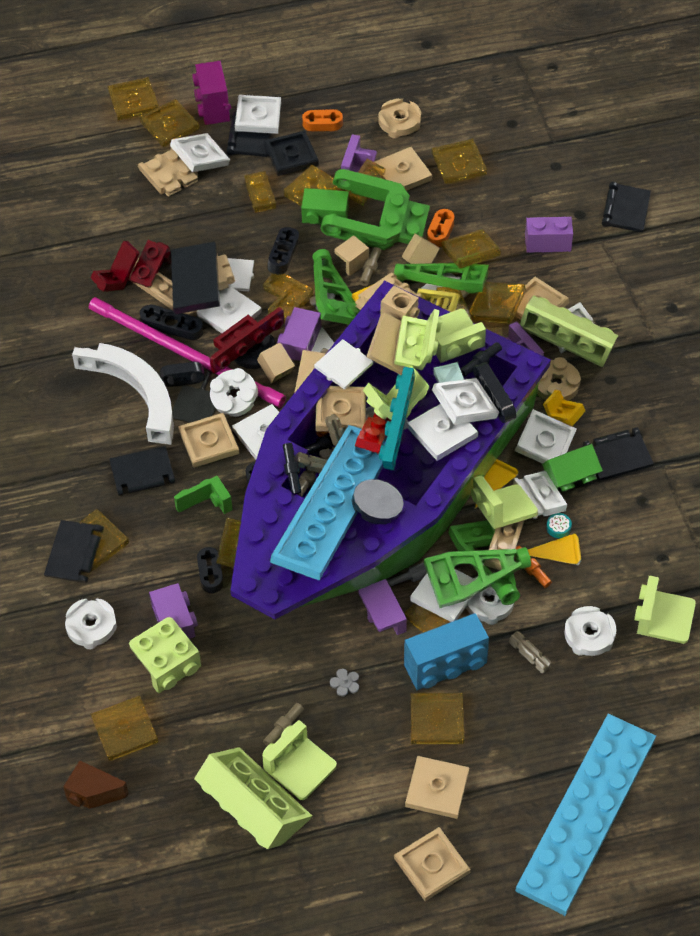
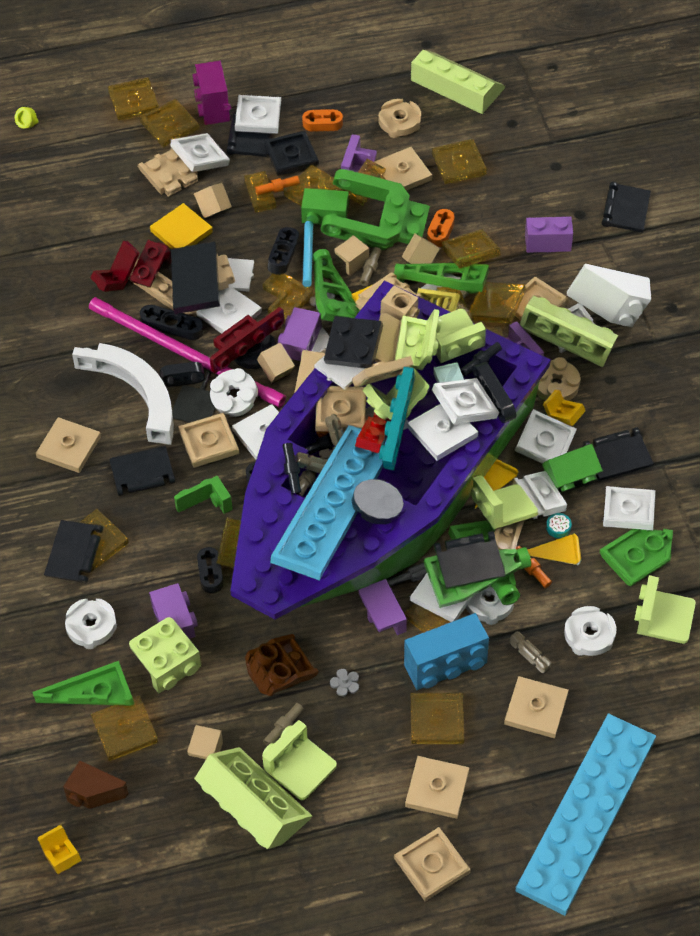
(26, 117): none -> neon yellow tile
(59, 849): none -> yellow bracket
(68, 445): none -> tan plate
(96, 687): none -> bright green wing
(181, 228): none -> yellow tile
(205, 742): none -> tan panel
(212, 200): none -> tan panel
(277, 185): none -> orange bar
(278, 665): none -> reddish brown slope
(307, 255): none -> medium azure bar
(353, 342): none -> black plate
(381, 371): none -> tan plate
(454, 81): none -> yellowish green slope
(469, 560): none -> black piece
(536, 707): none -> tan plate
(611, 293): none -> white slope
(629, 508): none -> white plate
(638, 553): none -> bright green tile

